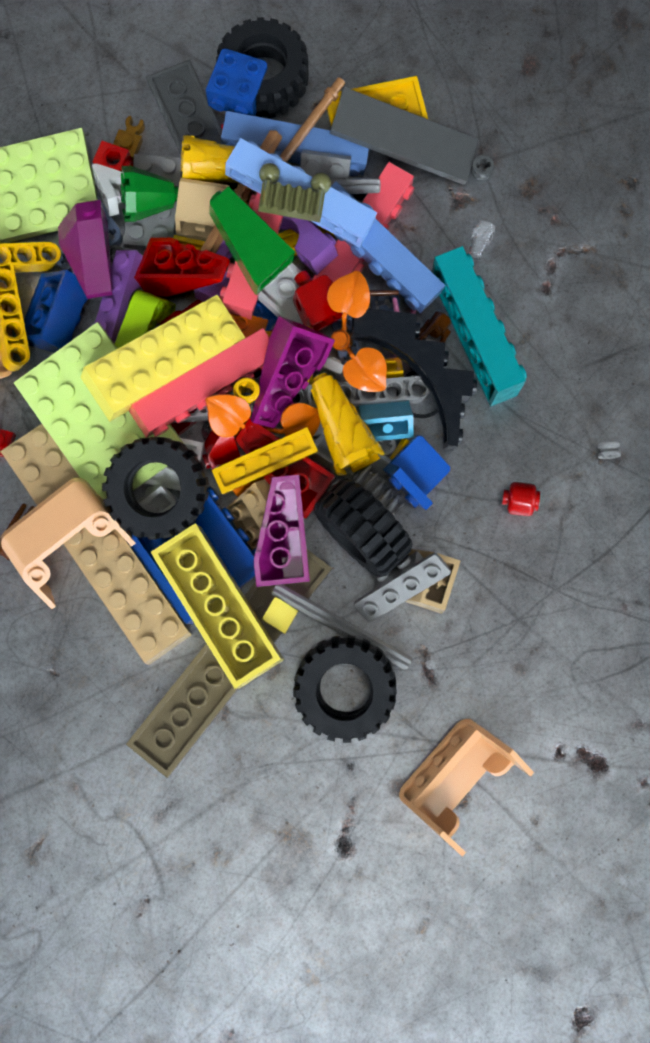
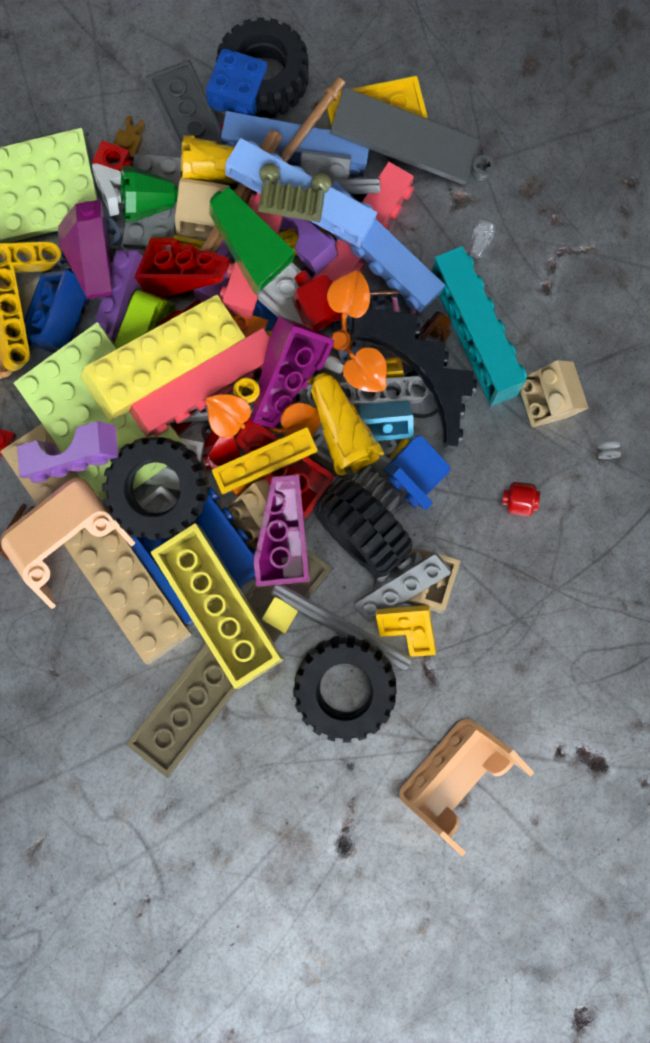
(90, 446): none -> medium lavender arch
(409, 621): none -> yellow plate
(553, 393): none -> tan slope

